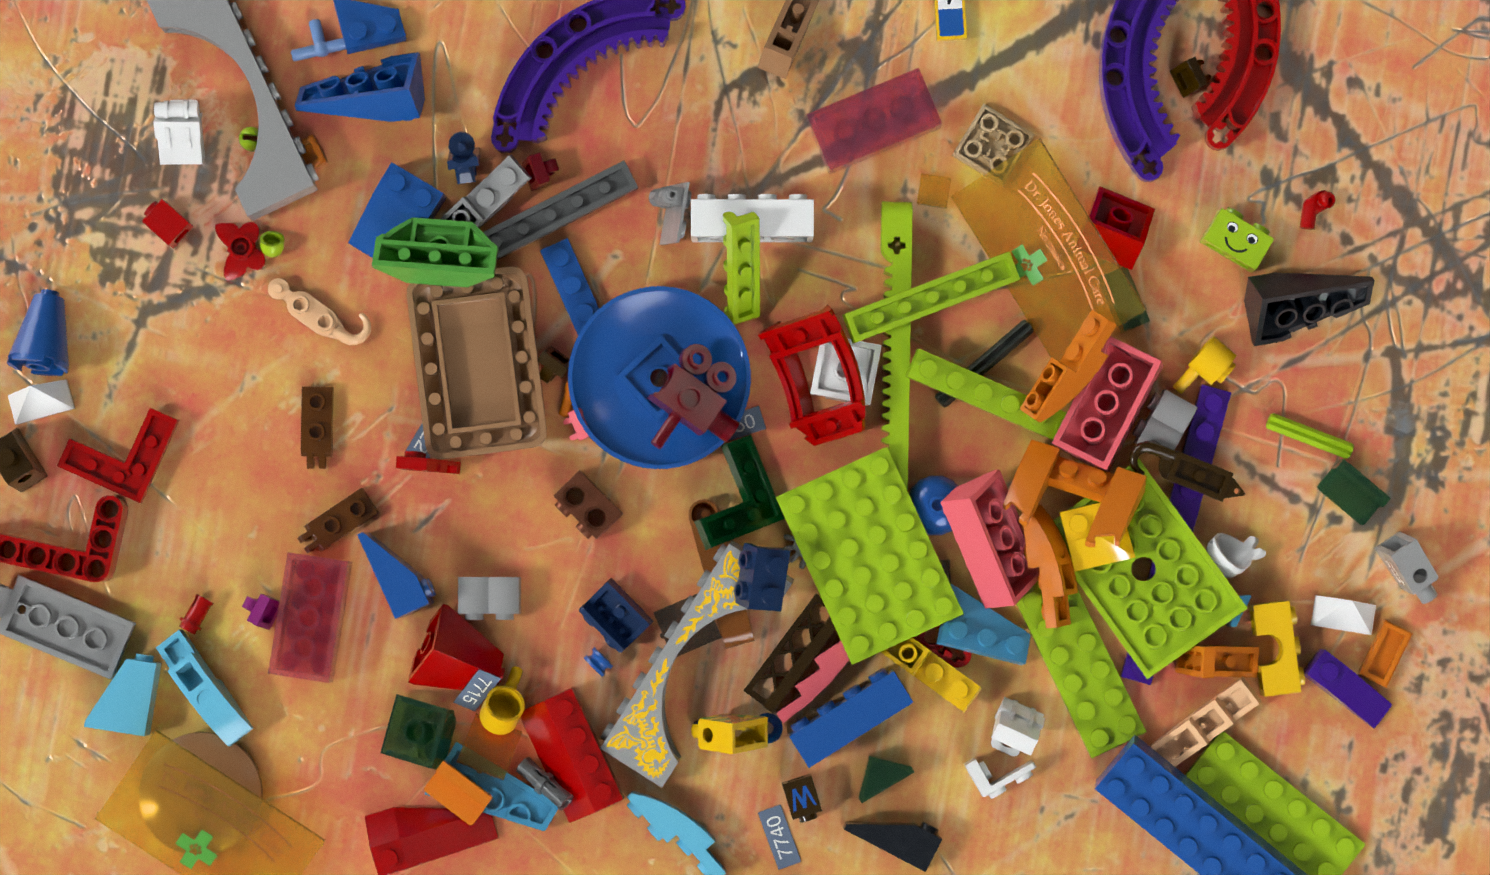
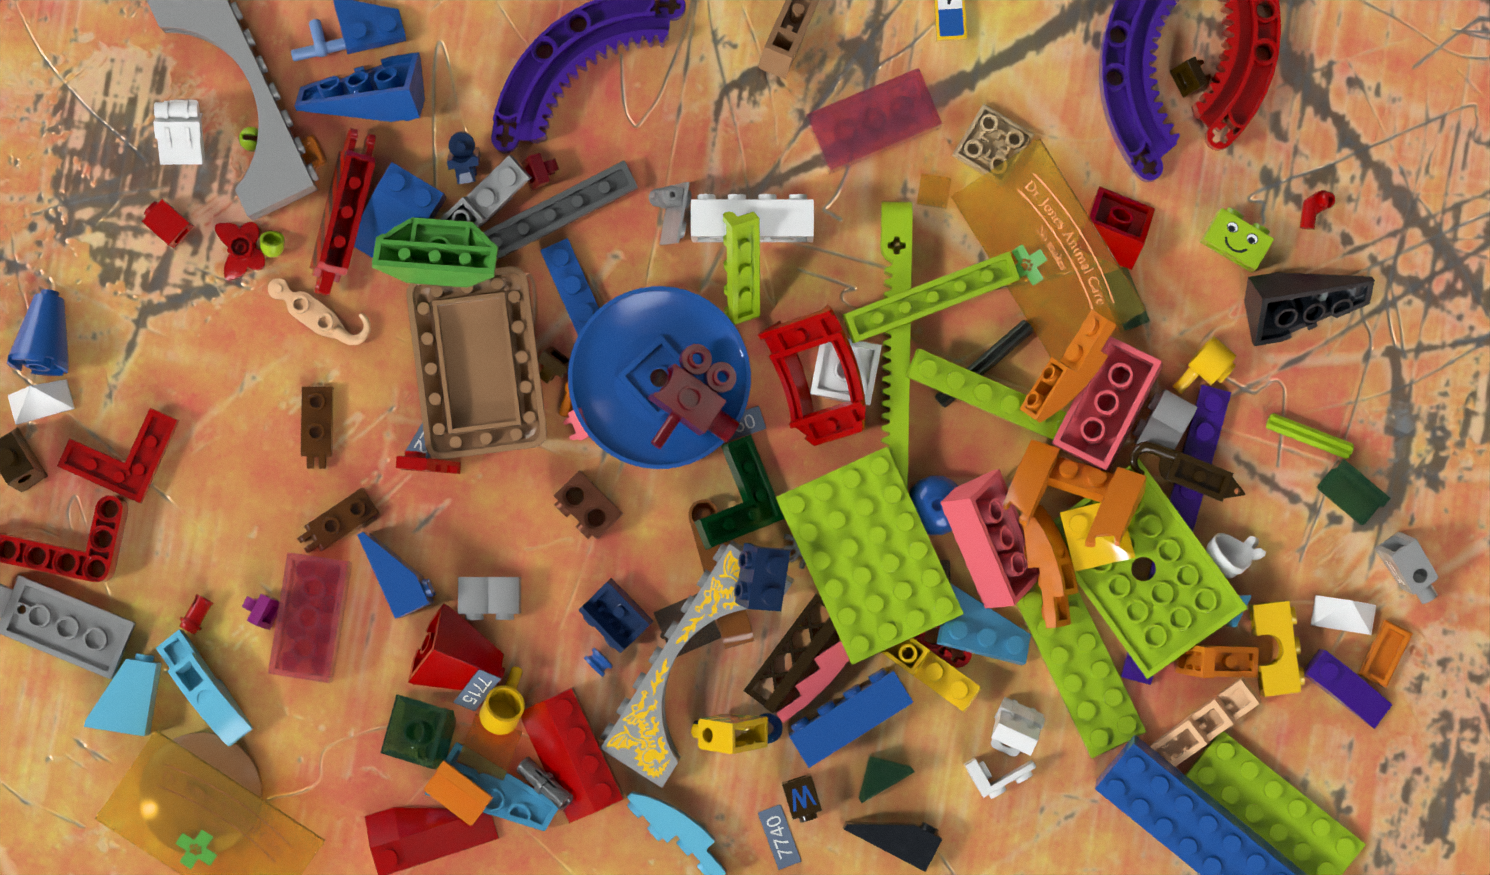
(342, 212): none -> red hinge

